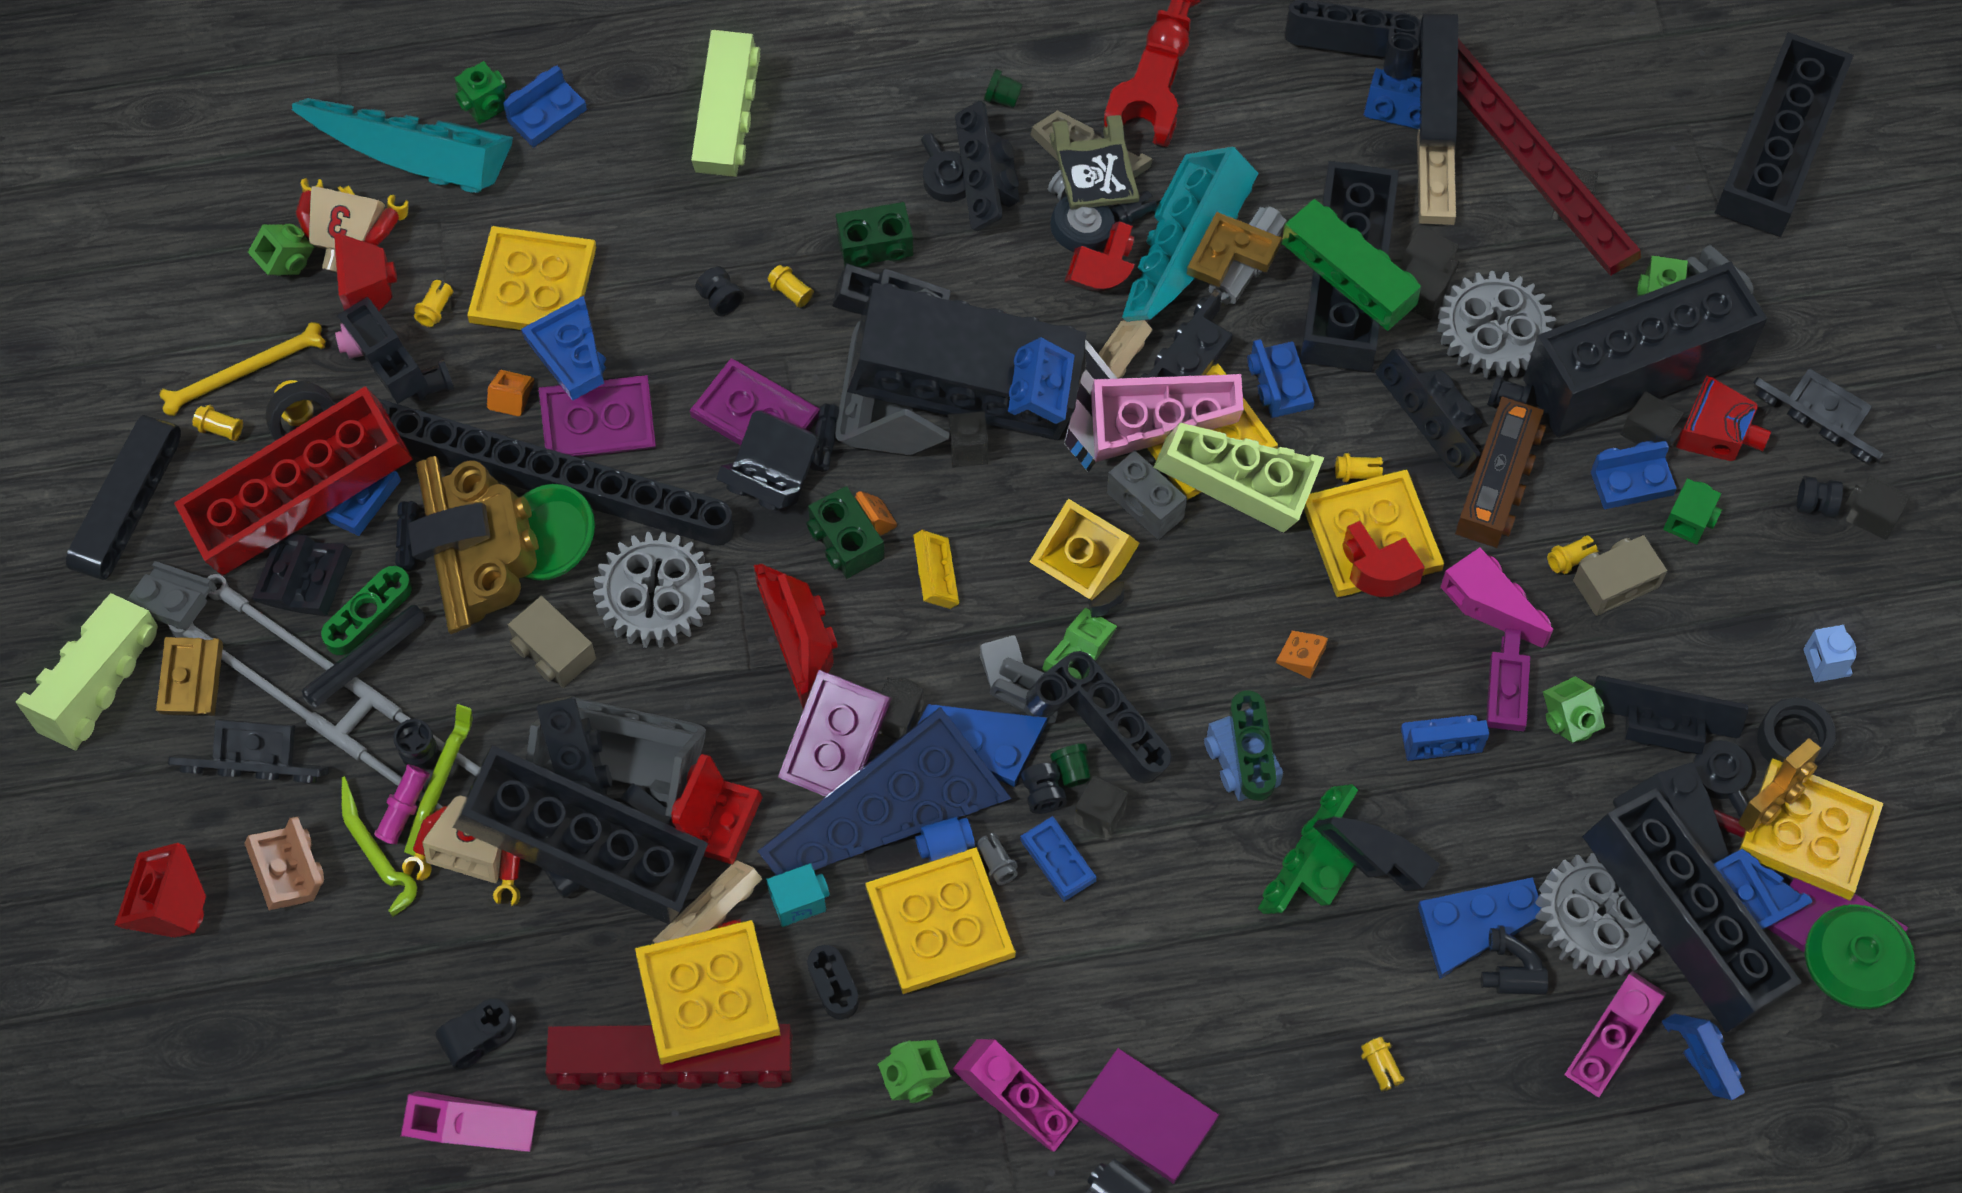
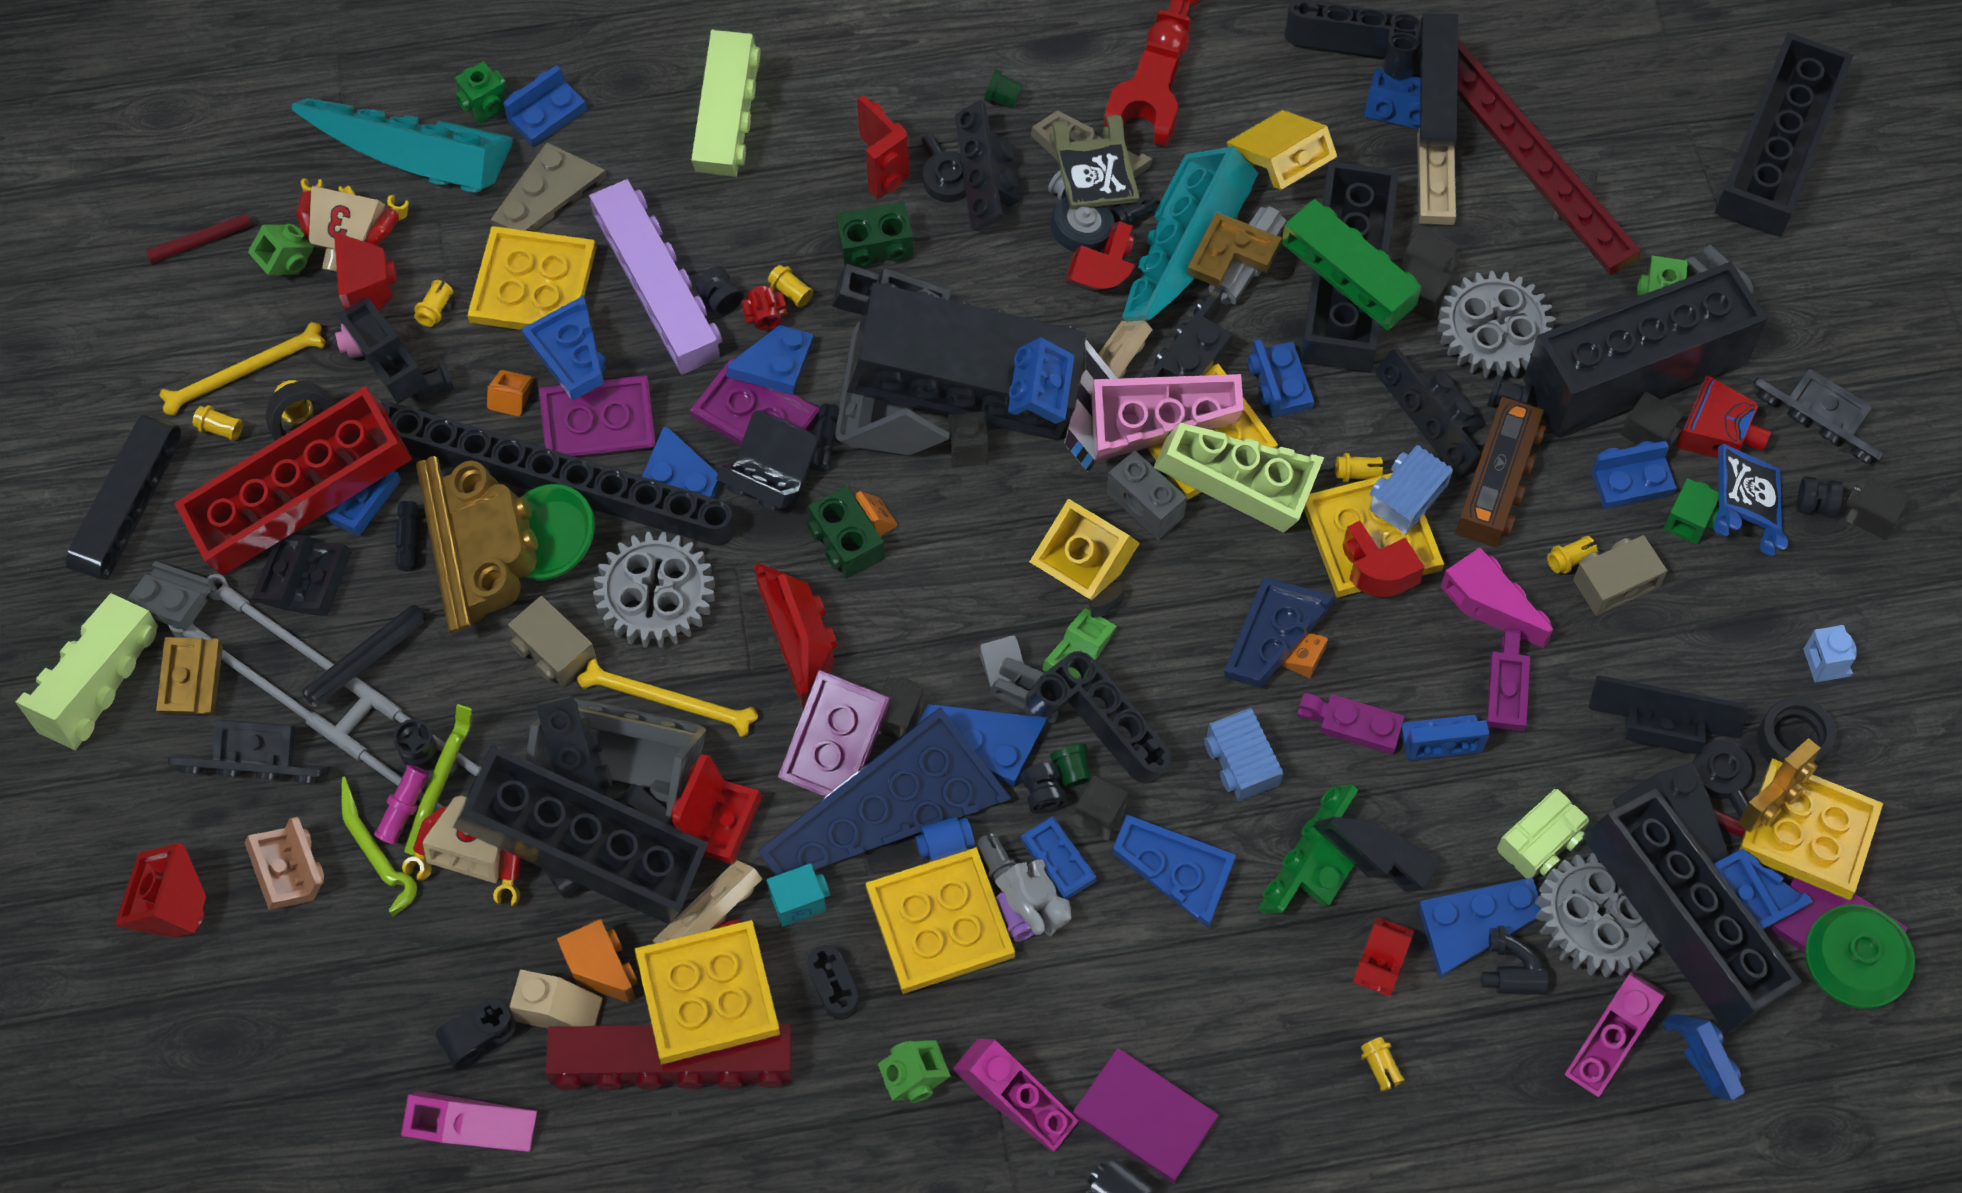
(198, 238): none -> dark red bar
(339, 621): green beam -> none
(453, 527): black slope -> none
(546, 187): none -> dark tan wing
(553, 1001): none -> tan slope
(595, 963): none -> orange slope
(655, 276): none -> lavender brick
(680, 466): none -> blue wing
(738, 718): none -> yellow piece
(764, 308): none -> red gear
(774, 360): none -> blue wing
(888, 150): none -> red bracket
(936, 569): yellow plate -> none
(1017, 926): none -> medium lavender pin
(1034, 892): none -> light grey animal
(1176, 865): none -> blue wing
(1265, 757): dark green beam -> none
(1274, 628): none -> dark blue wing
(1286, 147): none -> yellow panel
(1353, 721): none -> magenta plate
(1383, 956): none -> red brick
(1410, 488): none -> medium blue brick
(1544, 835): none -> yellowish green brick
(1574, 709): bright green brick -> none
(1750, 492): none -> flag

